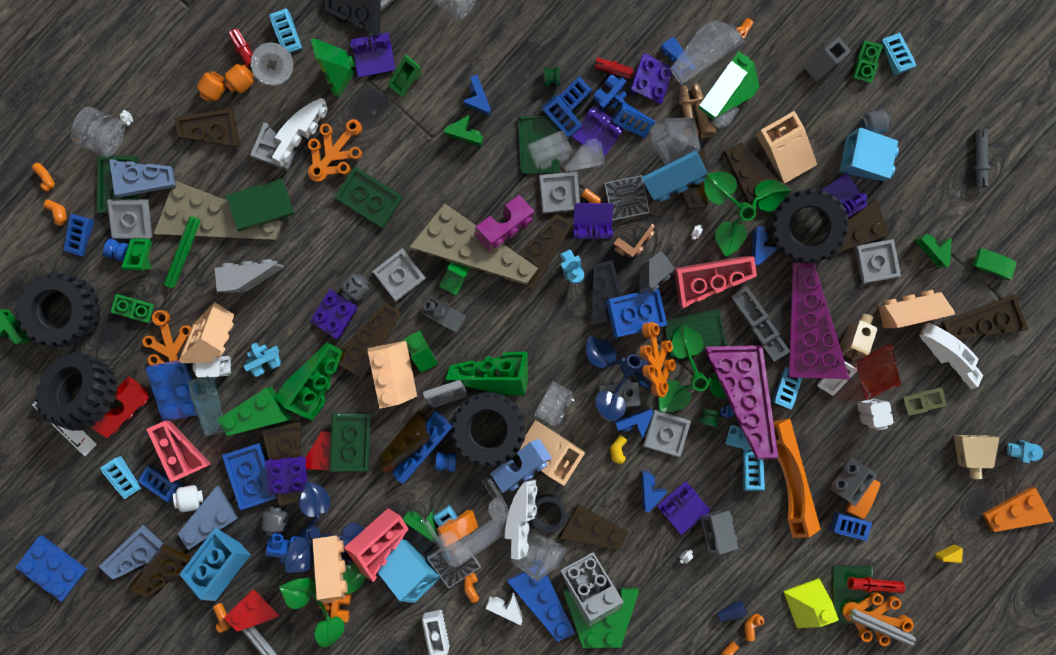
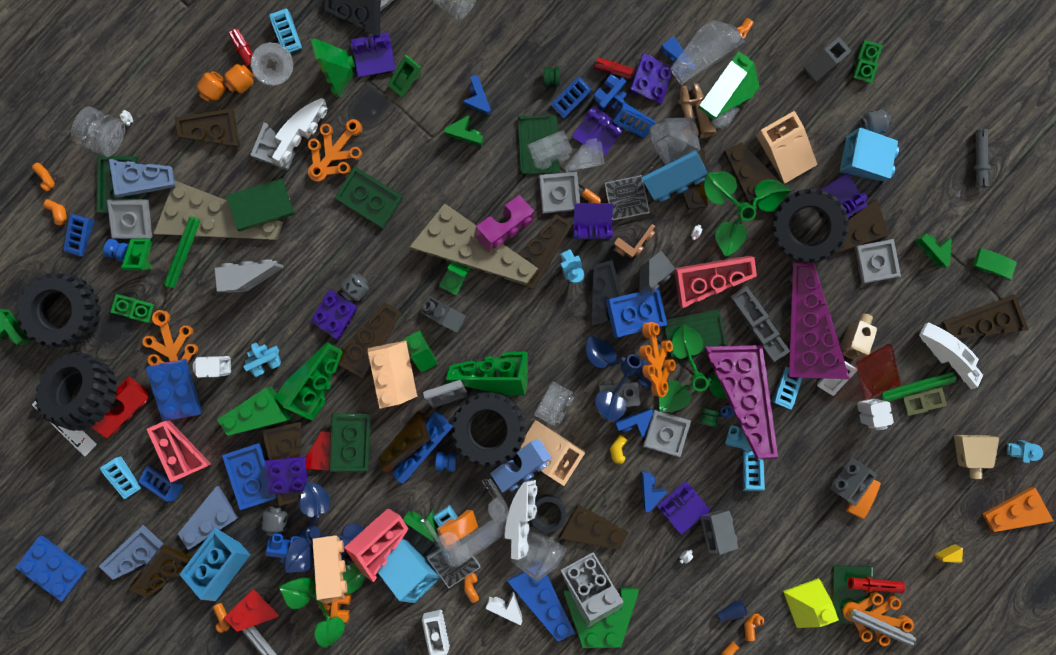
(187, 498): white head -> none
(206, 403): clear light blue slope -> none
(208, 336): light nougat slope -> none
(399, 275): light grey tile -> none
(551, 114): blue slope -> none
(758, 250): blue slope -> none
(801, 510): orange arch -> none
(837, 521): blue slope -> none
(906, 55): medium azure slope -> none
(914, 309): light nougat slope -> none
(919, 386): none -> green axle

